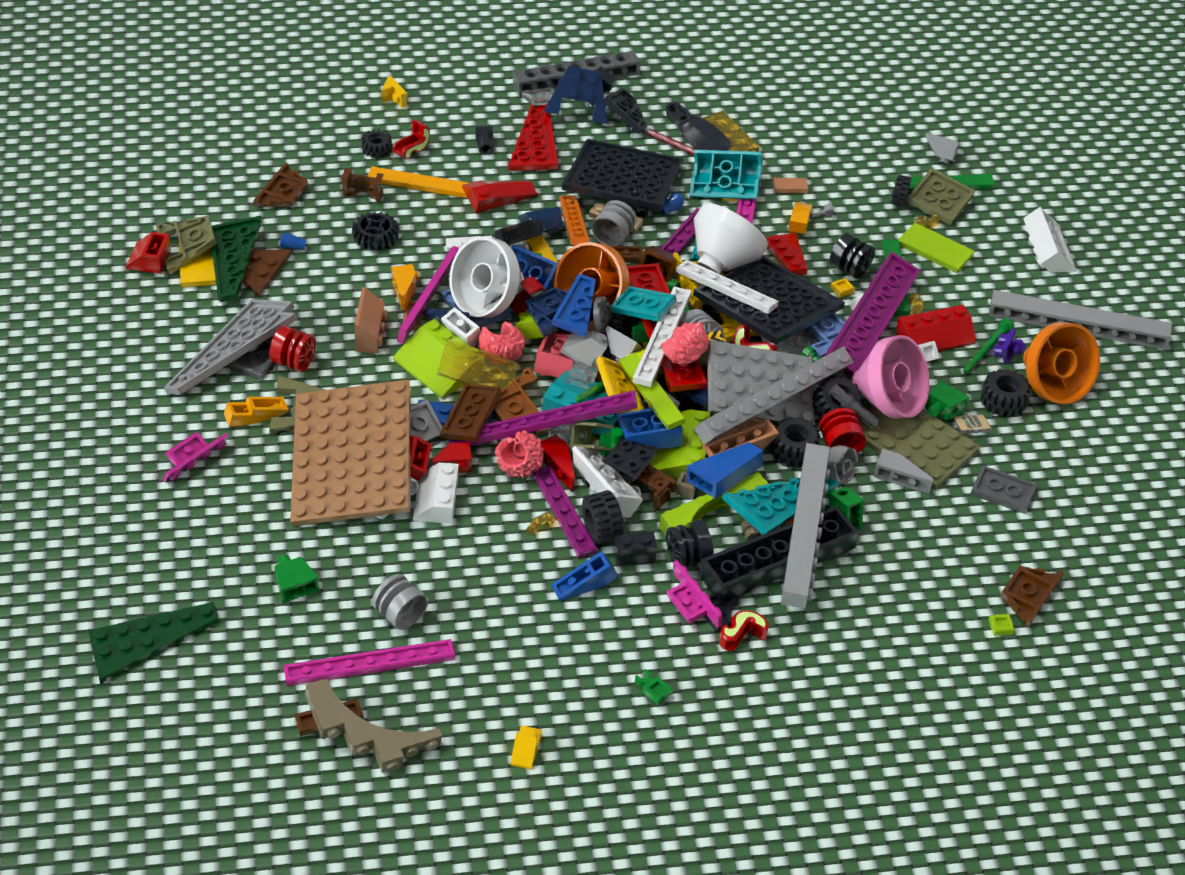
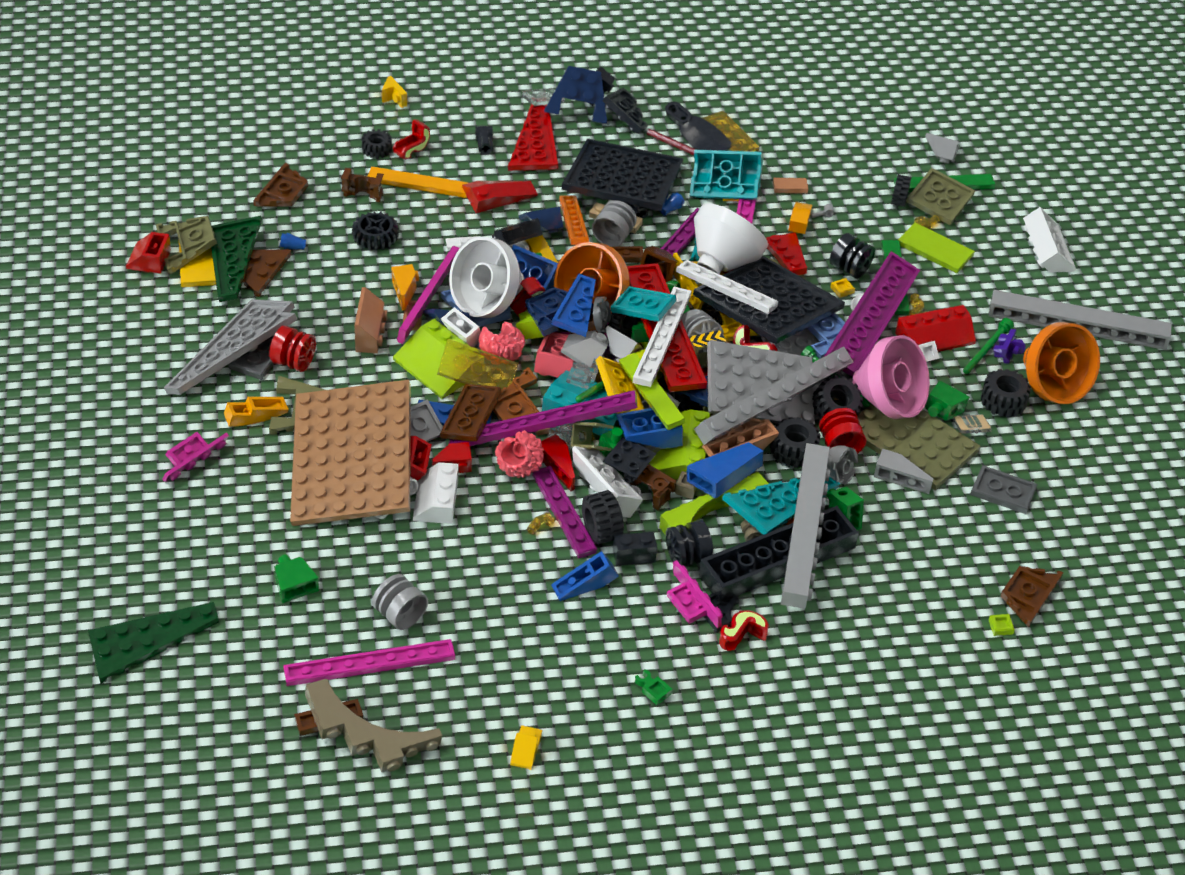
(548, 76): dark grey brick -> none
(686, 344): coral hair -> none
(849, 402): dark grey pin -> none

